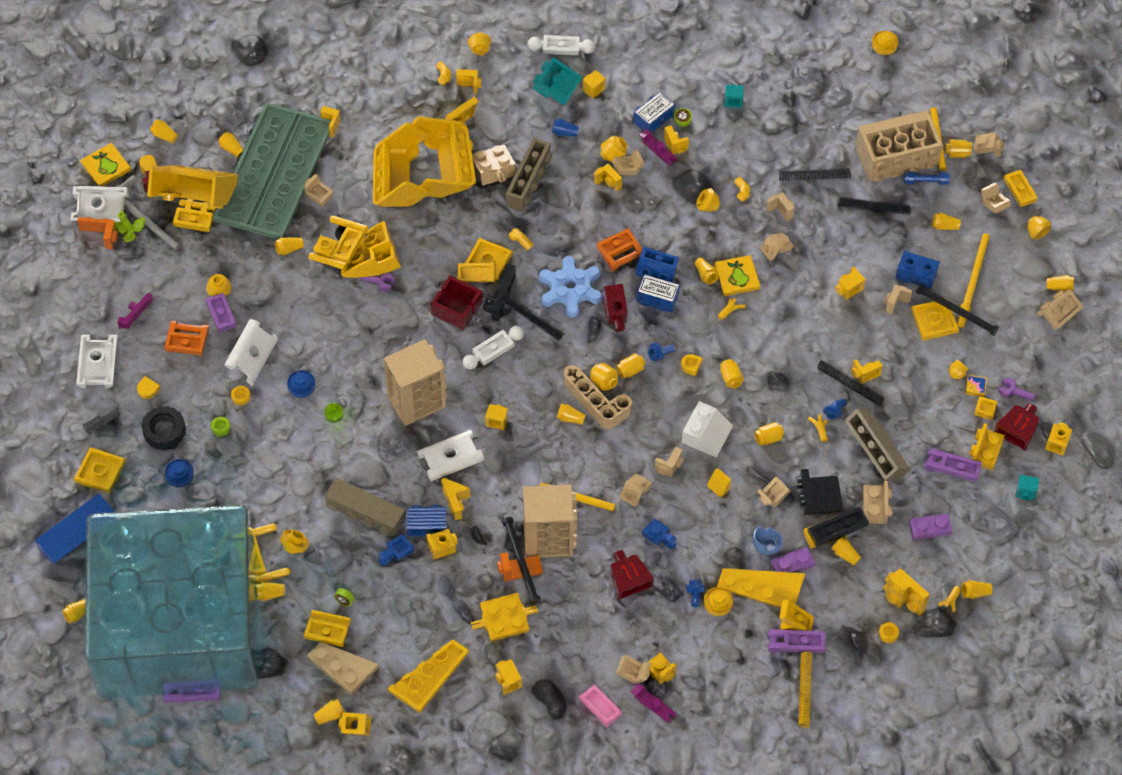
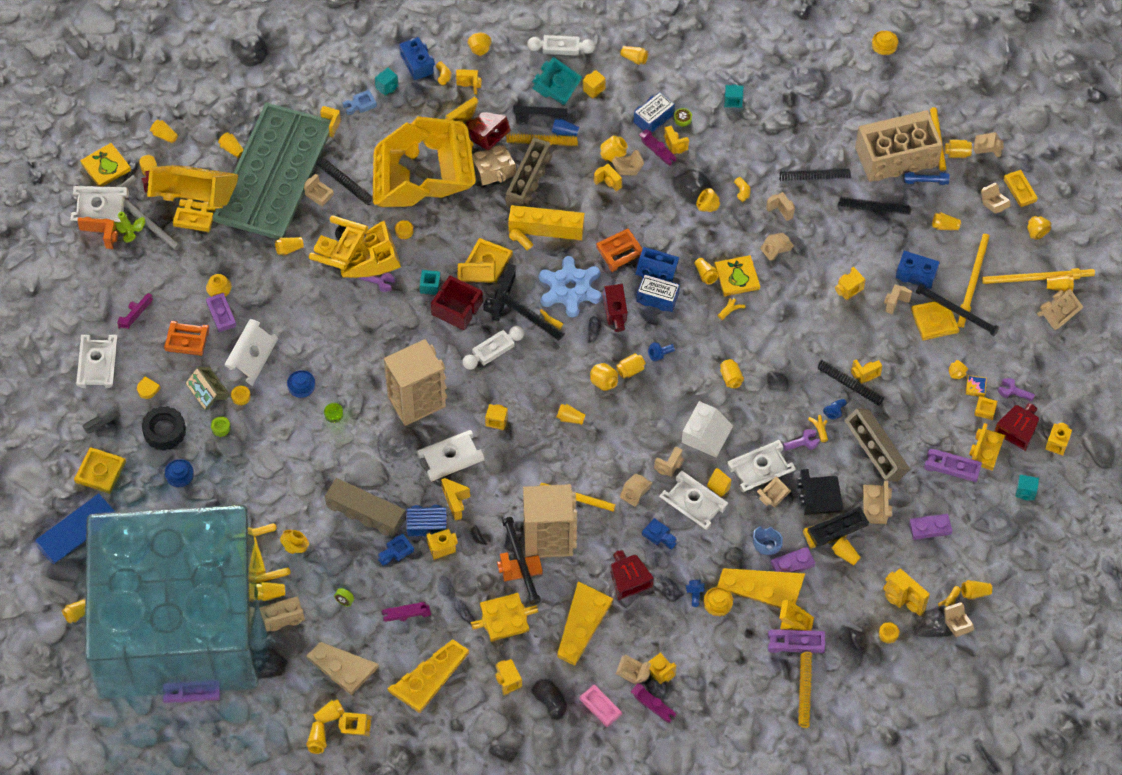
(206, 387): none -> panel
(282, 614): none -> tan bracket
(317, 738): none -> yellow cone
(327, 628): yellow plate -> none
(343, 182): none -> black piece
(362, 102): none -> medium blue plate
(386, 81): none -> teal plate
(403, 612): none -> magenta piece
(404, 229): none -> yellow tile
(415, 167): none -> dark grey axle
(417, 58): none -> blue brick
(430, 282): none -> teal plate
(487, 129): none -> dark red torso
(515, 138): none -> yellow piece
(522, 112): none -> black hinge
(547, 222): none -> yellow brick
(556, 323): none -> yellow bar
(576, 380): tan beam -> none
(582, 622): none -> yellow wing
(635, 54): none -> yellow cone
(691, 363): yellow tile -> none
(699, 511): none -> white piece
(751, 474): none -> white piece
(769, 434): yellow brick -> none
(804, 441): none -> medium lavender bar
(957, 620): none -> tan bracket
(1075, 272): none -> yellow bar

